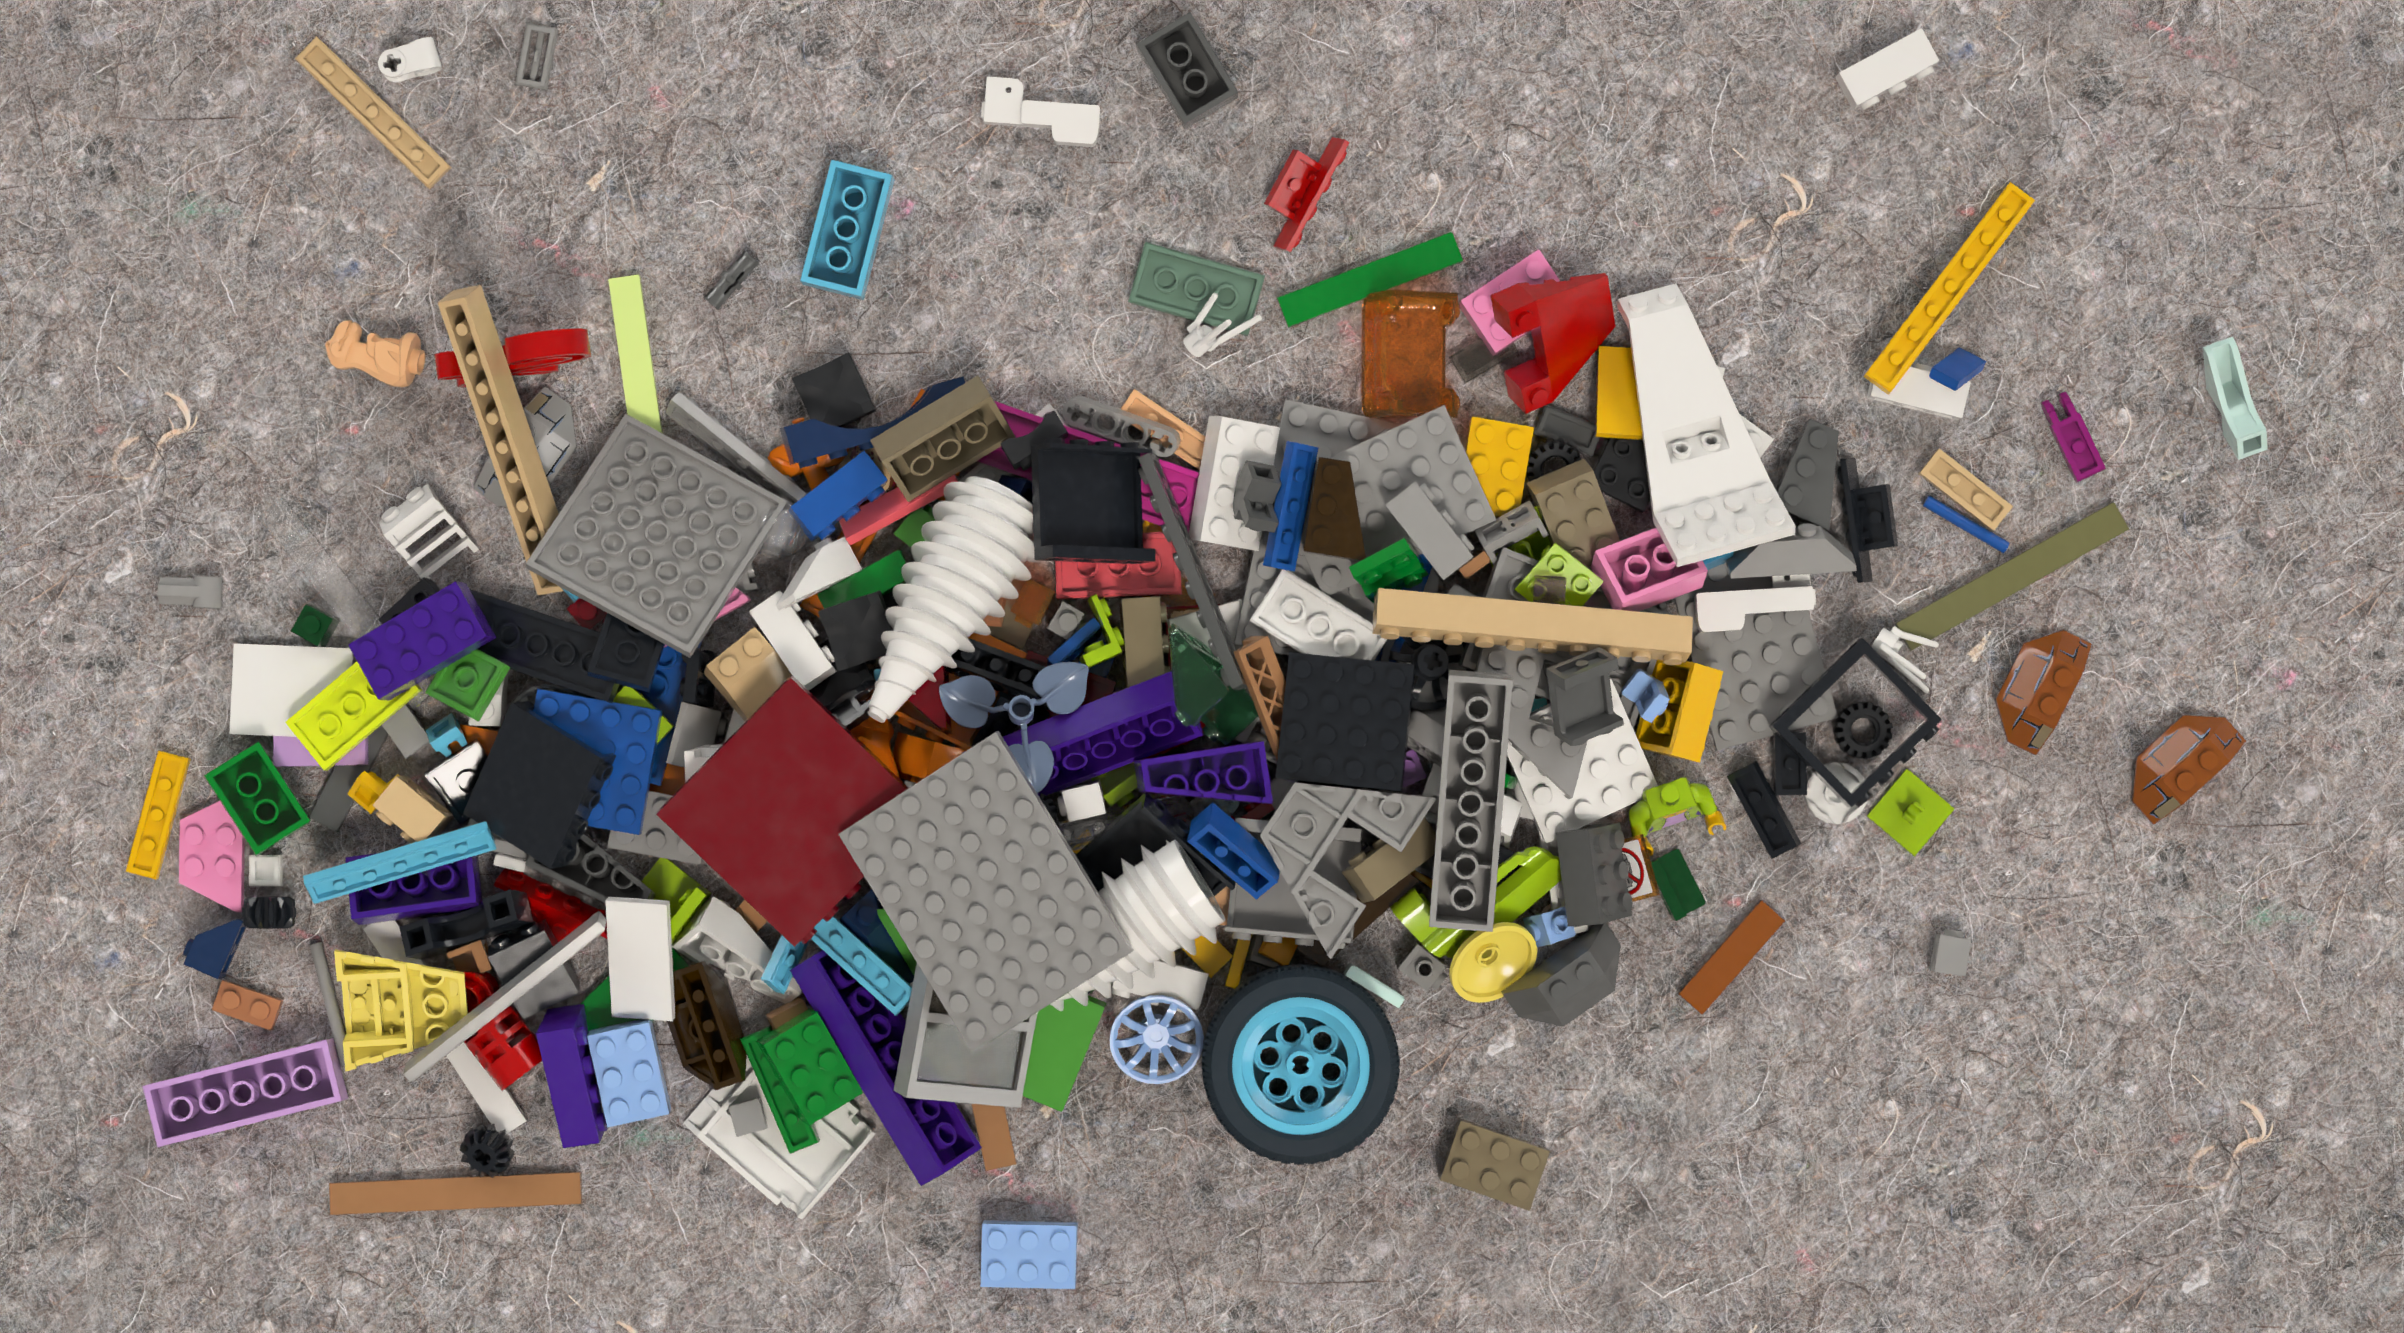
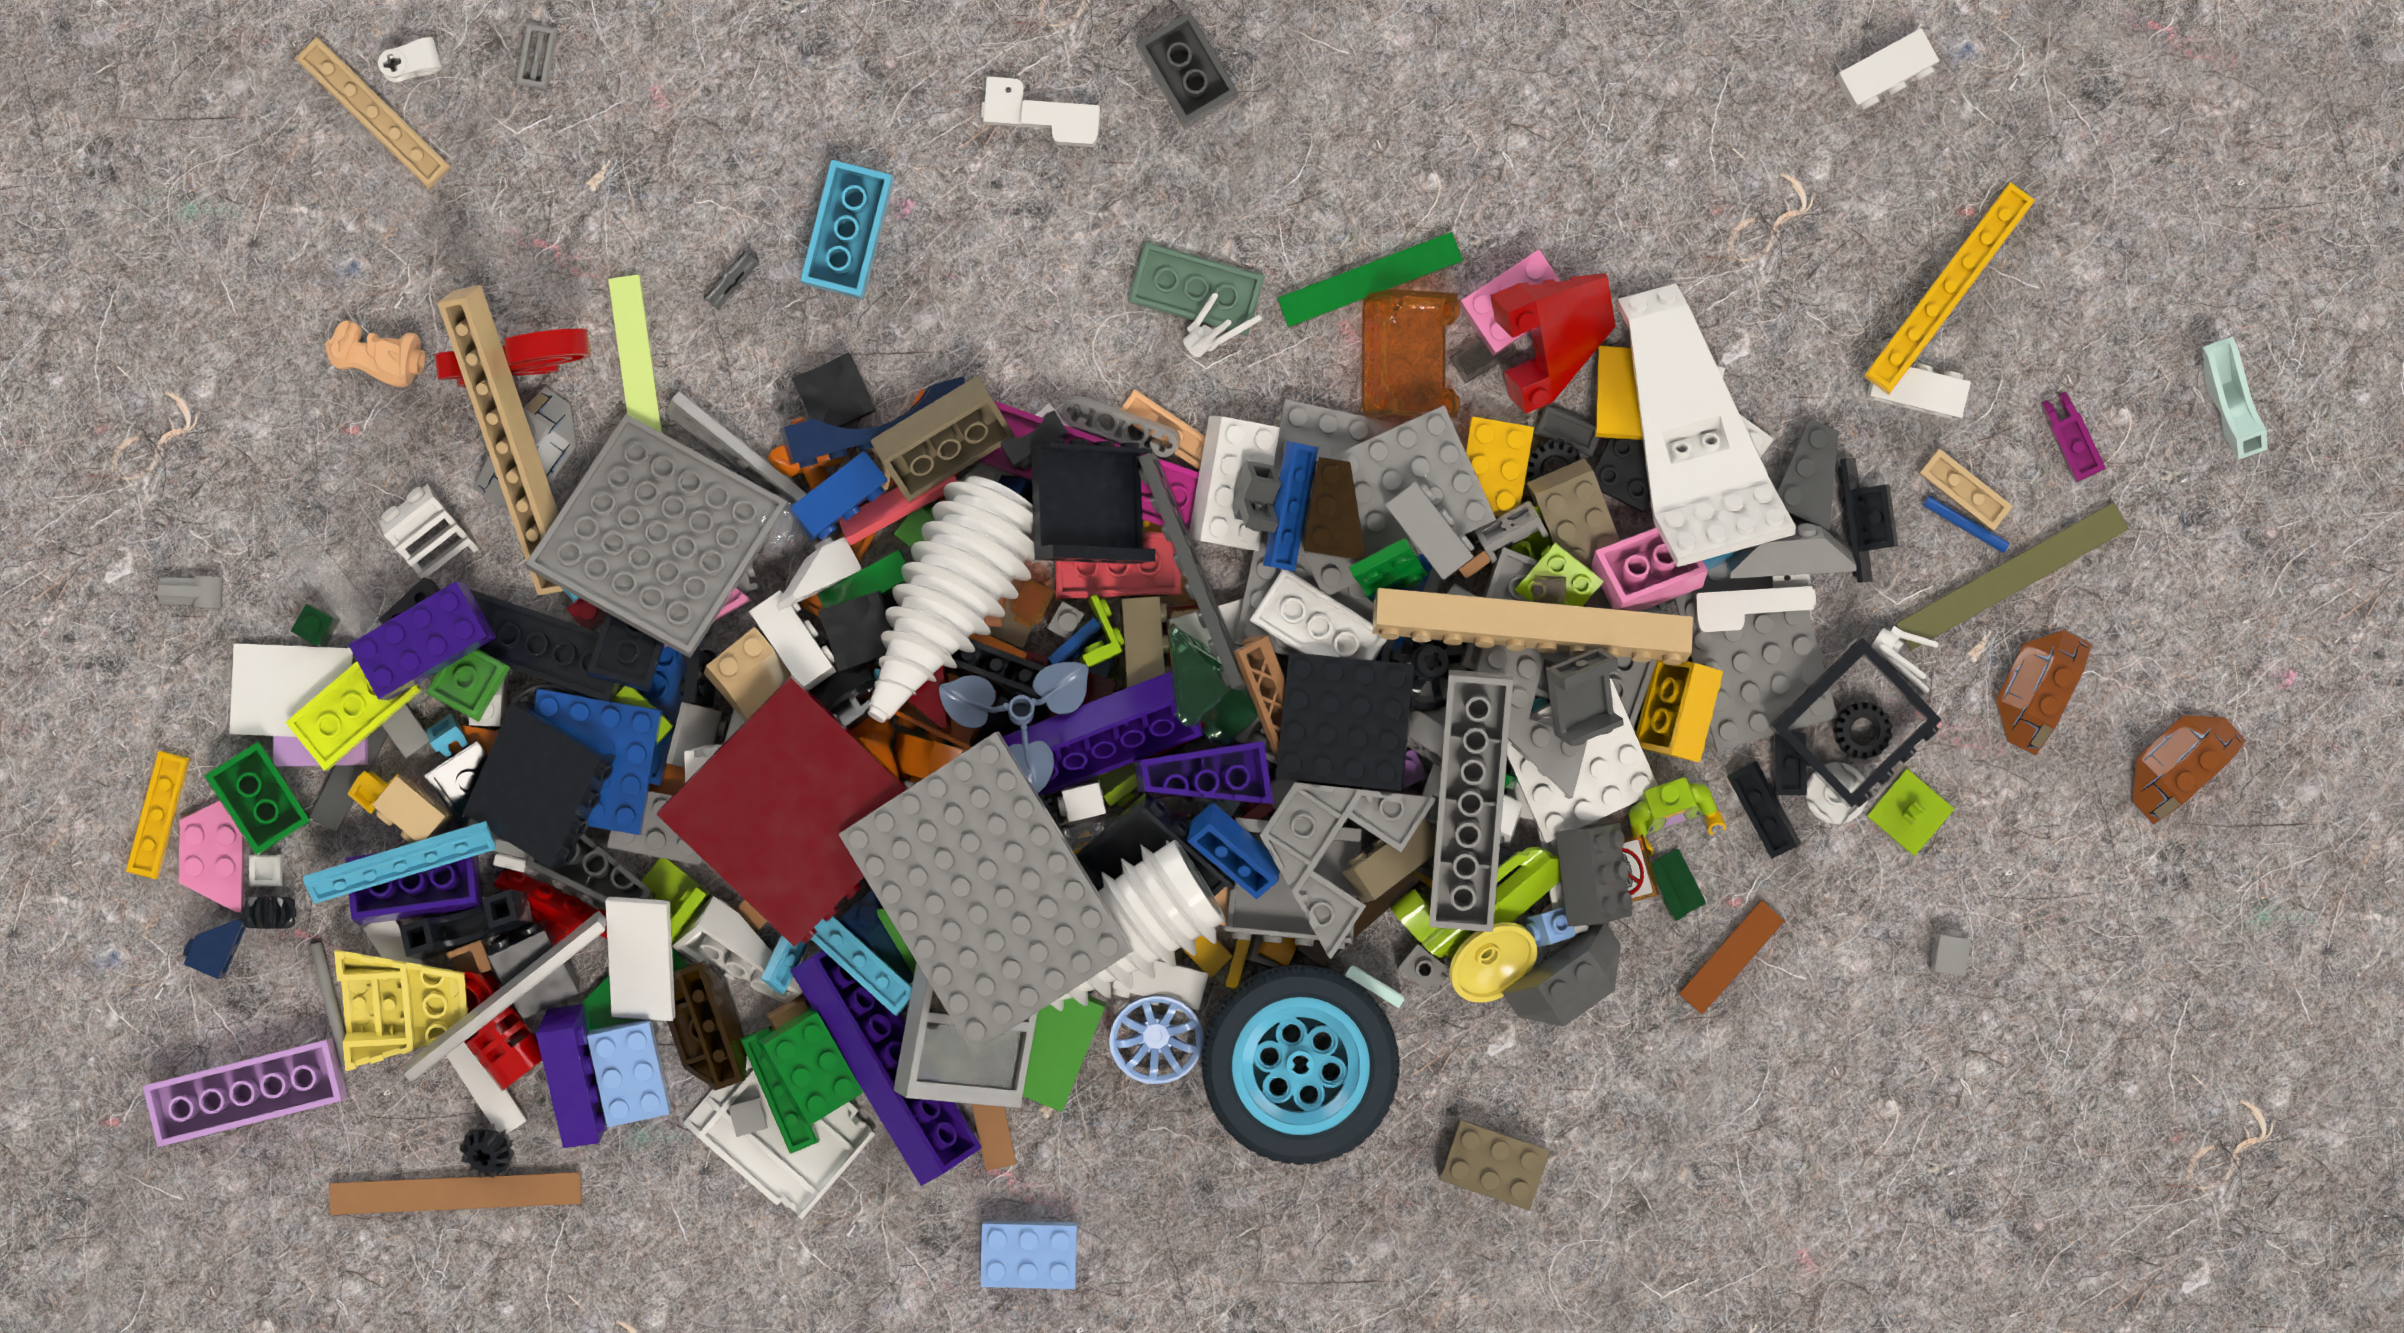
(247, 1005): nougat plate -> none
(1300, 188): red bracket -> none
(1647, 693): light blue bracket -> none
(1957, 369): blue tile -> none

